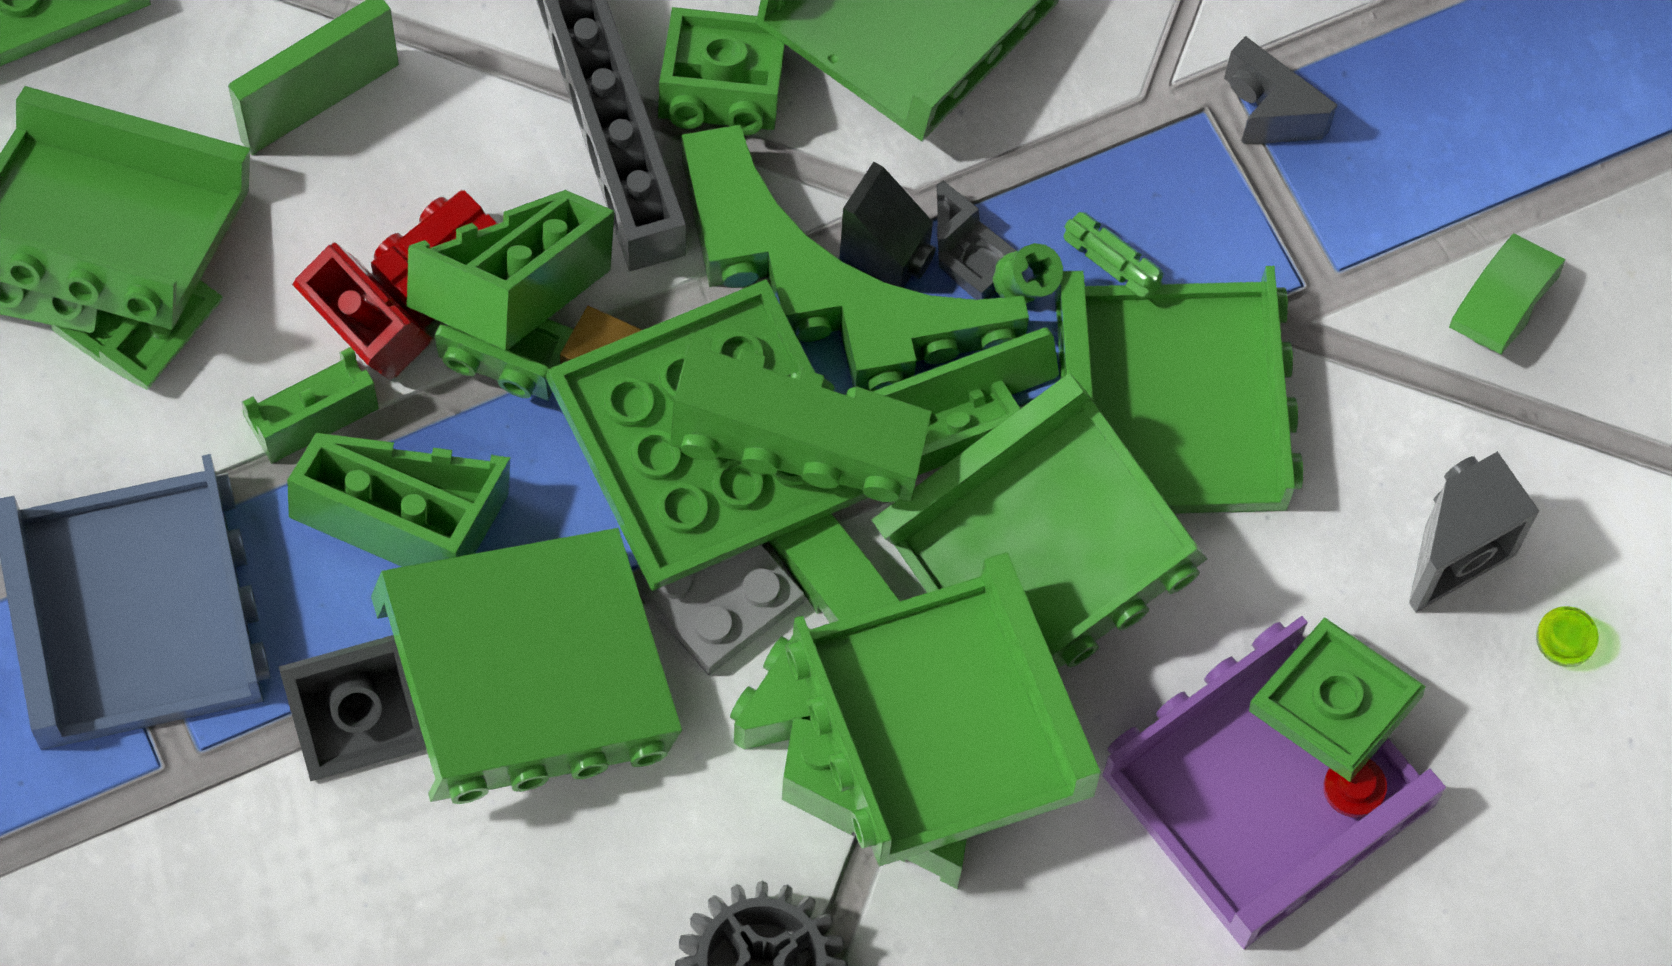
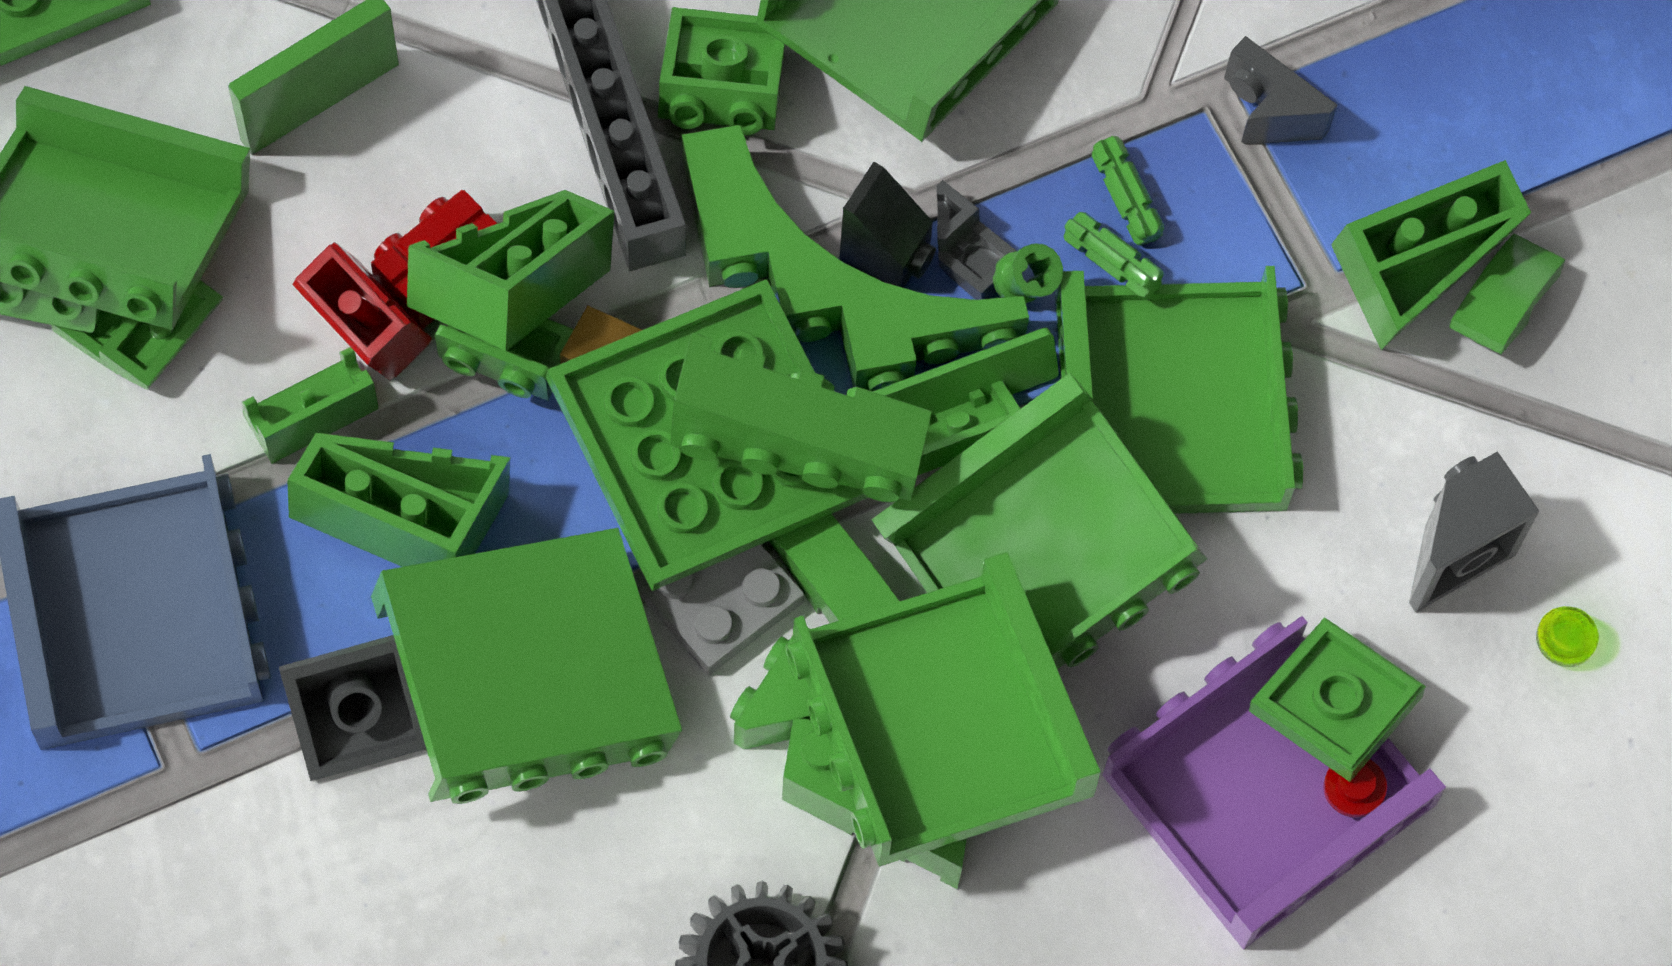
(1127, 190): none -> bright green axle
(1423, 246): none -> bright green wedge

